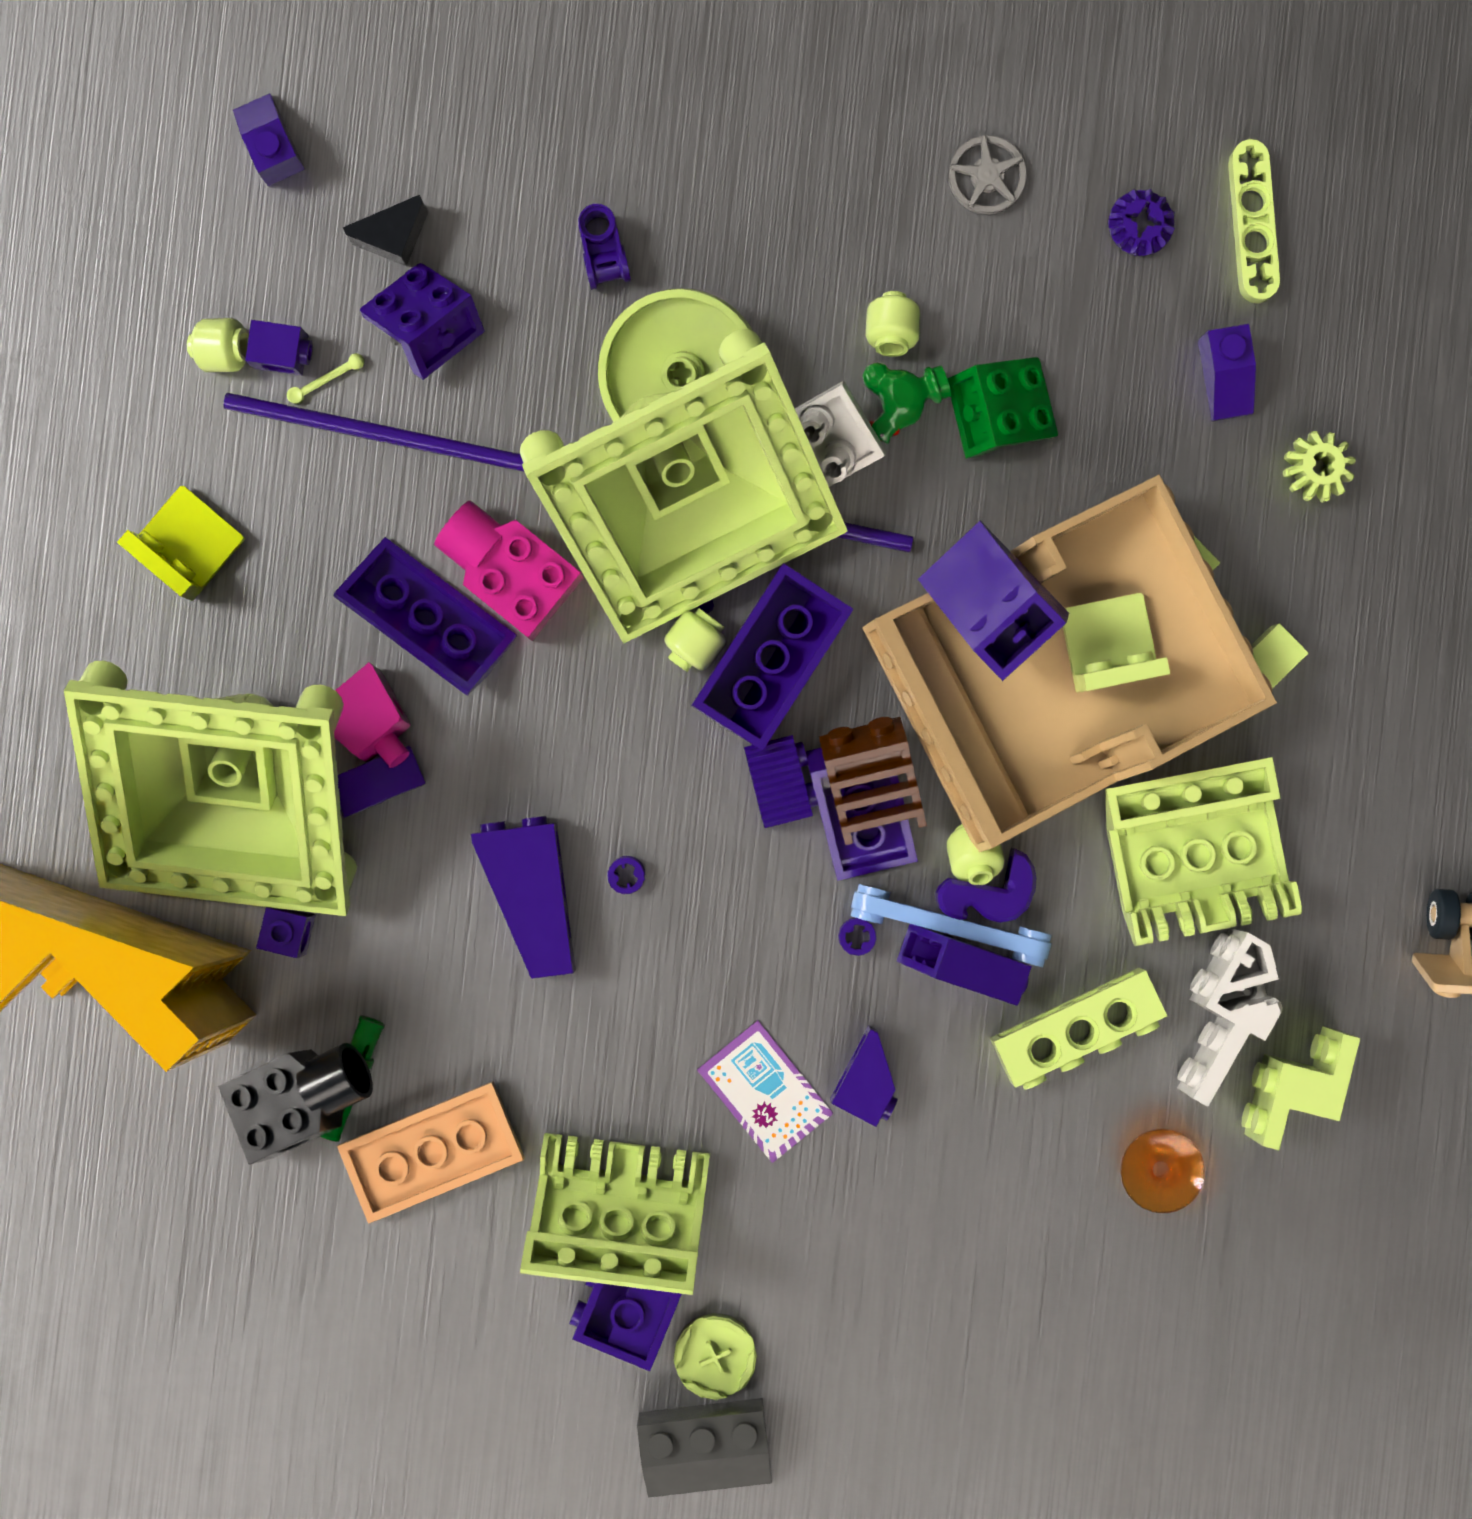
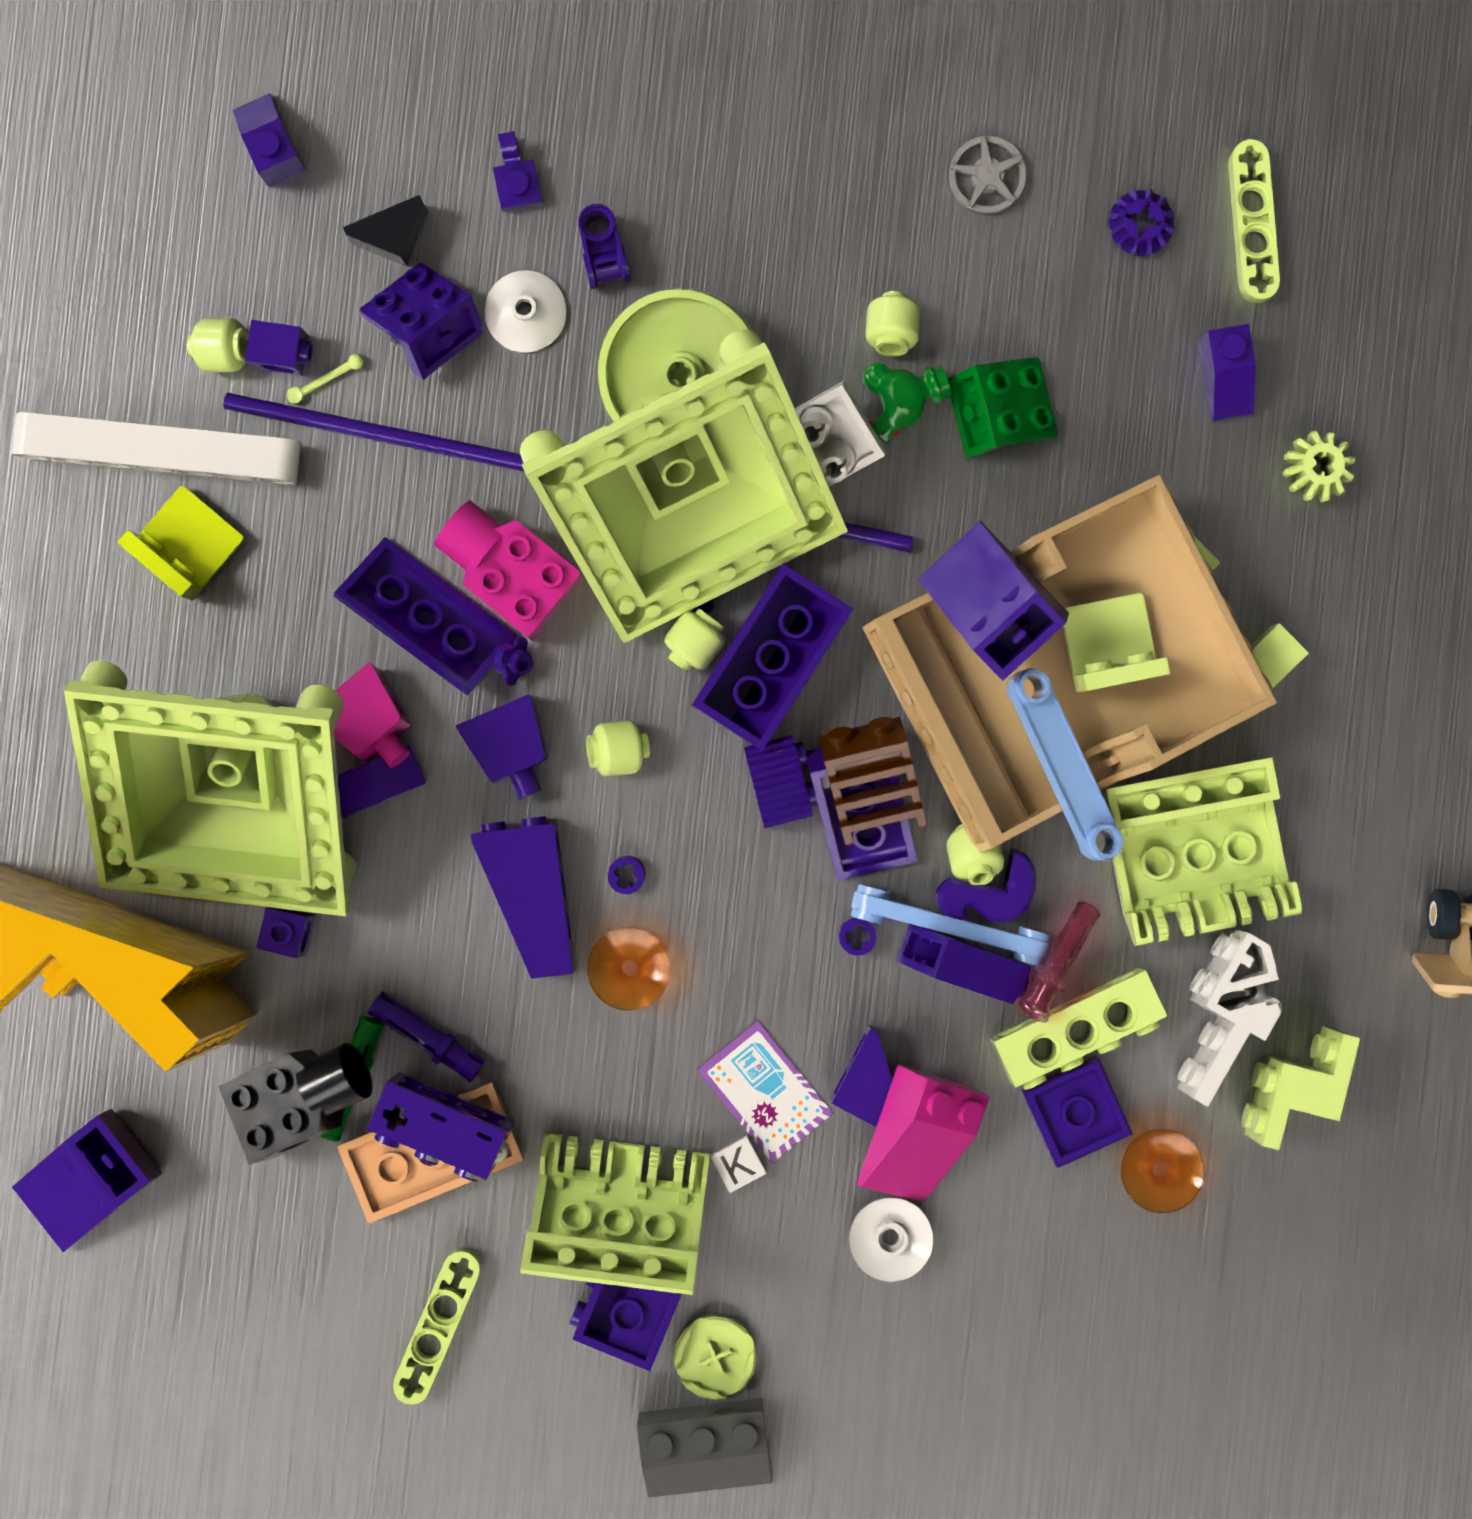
(86, 1179): none -> dark purple slope
(156, 448): none -> white beam
(433, 1041): none -> dark purple pin
(440, 1127): none -> dark purple piece
(440, 1326): none -> yellowish green beam
(508, 744): none -> dark purple torso
(513, 660): none -> dark purple plate
(515, 180): none -> dark purple plate
(530, 331): none -> white dish
(617, 748): none -> yellowish green head
(624, 990): none -> clear orange dish
(738, 1164): none -> white tile
(891, 1260): none -> white dish
(920, 1133): none -> dark pink slope
(1051, 975): none -> clear pink pin
(1064, 765): none -> light blue piece
(1077, 1112): none -> dark purple plate

